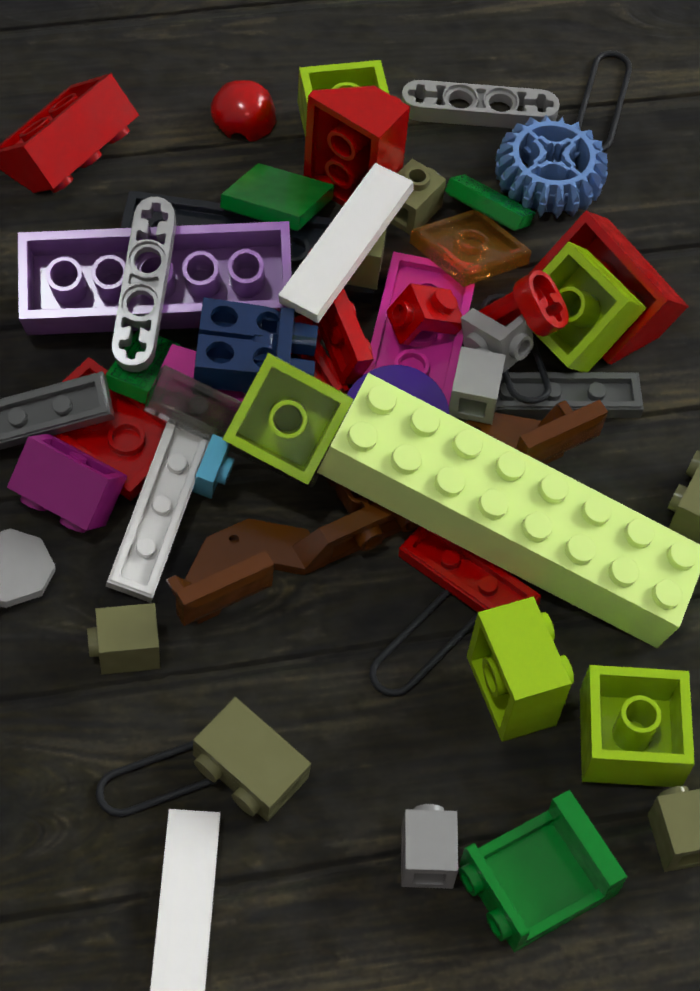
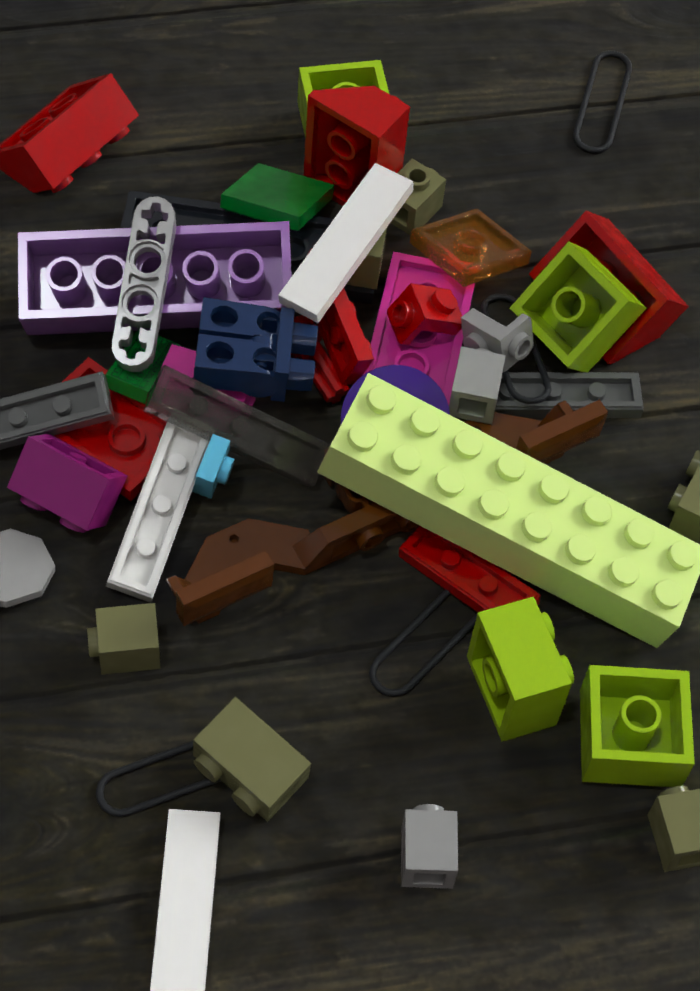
(244, 109): red hair -> none
(288, 418): lime brick -> none
(479, 98): light grey beam -> none
(489, 202): green tile -> none
(538, 302): red piece -> none
(542, 873): green panel -> none
(551, 177): medium blue gear -> none

